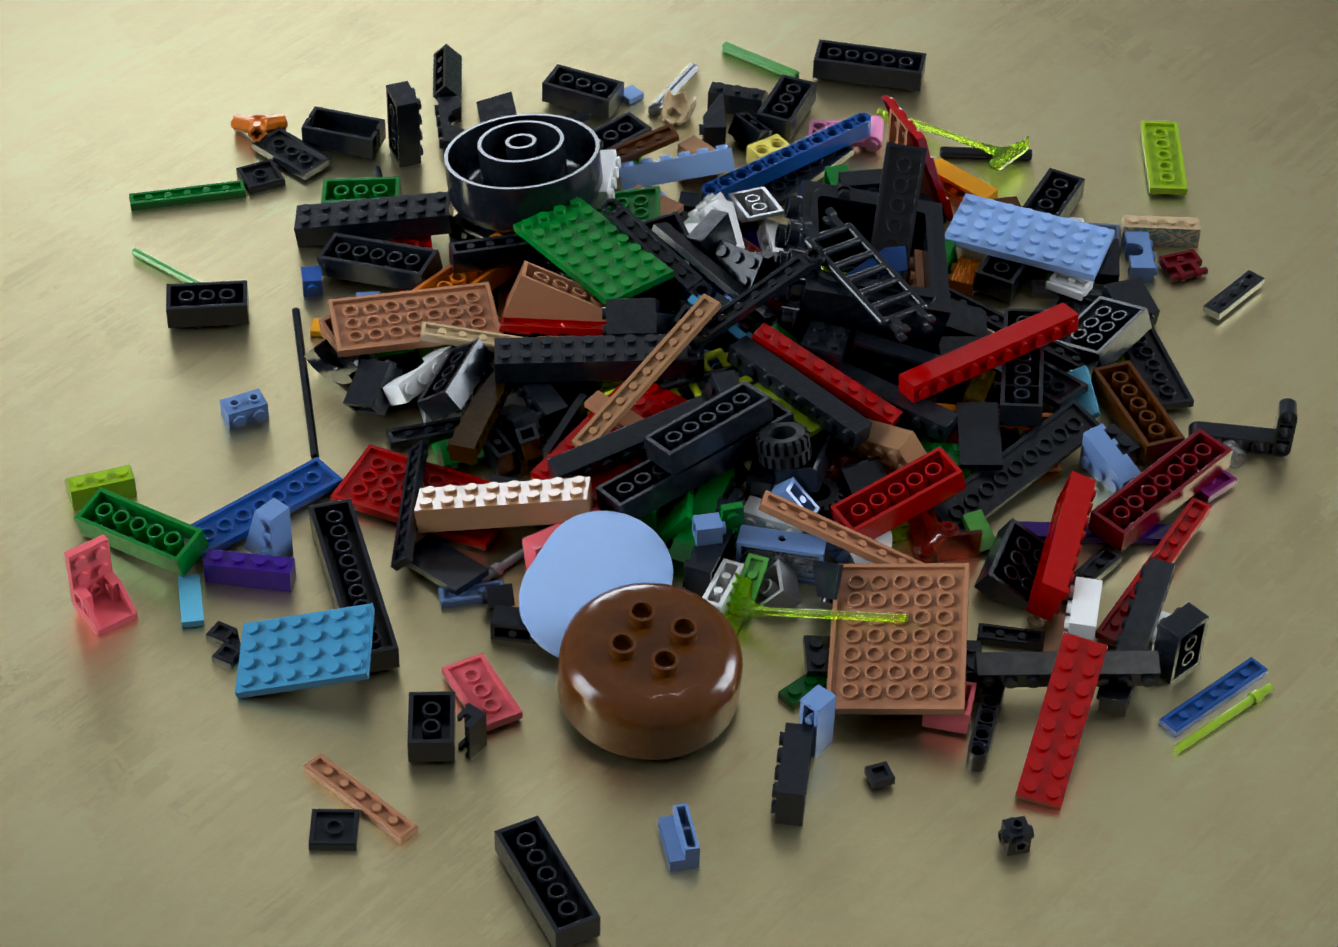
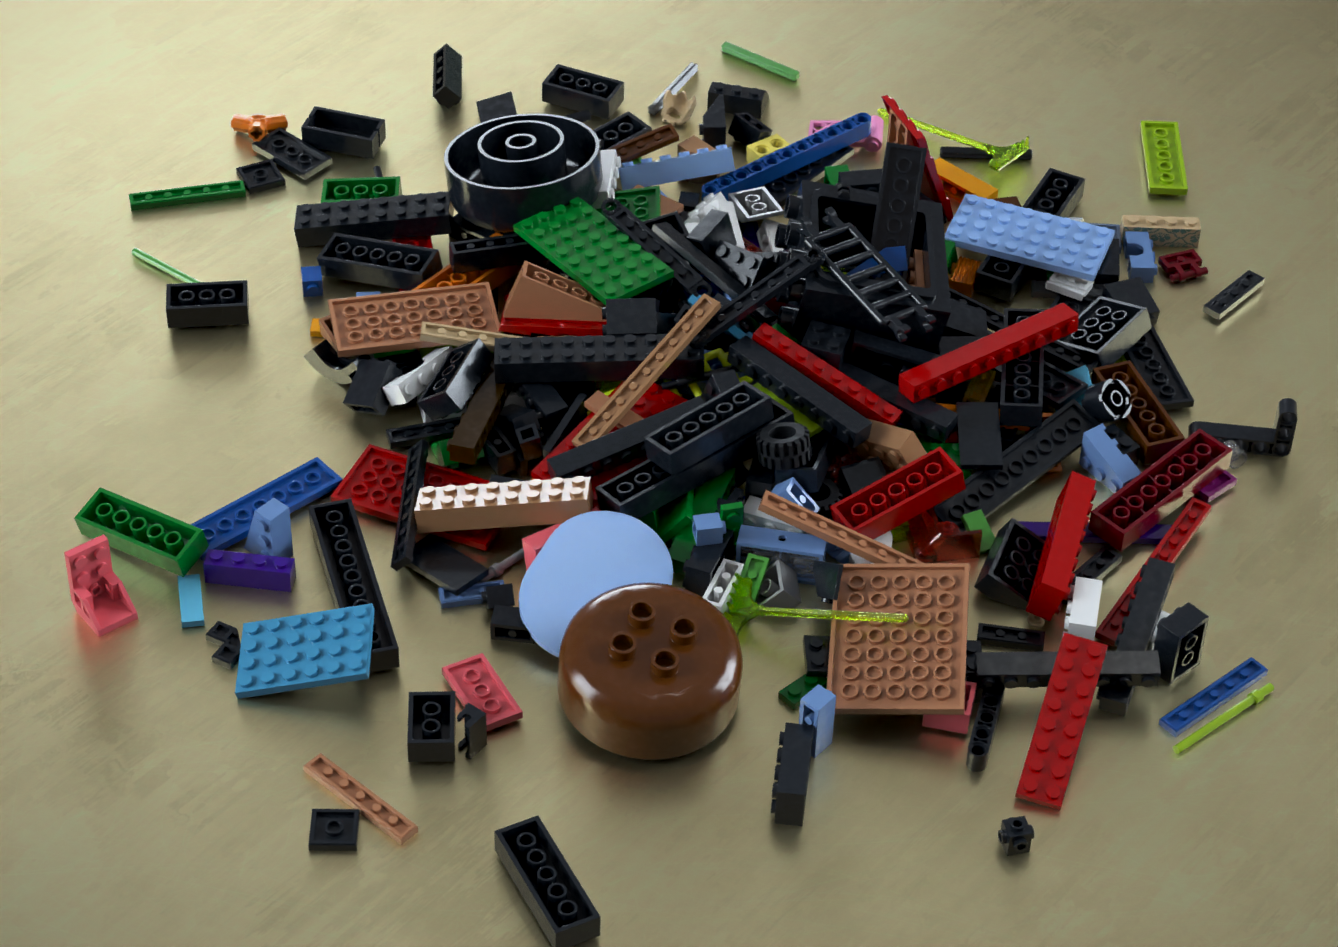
(117, 480): lime slope -> none
(244, 409): medium blue brick -> none
(305, 383): black piece -> none
(404, 123): black brick -> none
(447, 115): black arch -> none
(632, 94): light blue tile -> none
(679, 839): medium blue piece -> none
(787, 105): black brick -> none
(869, 65): black brick -> none
(879, 775): black plate -> none
(1107, 401): none -> black brick

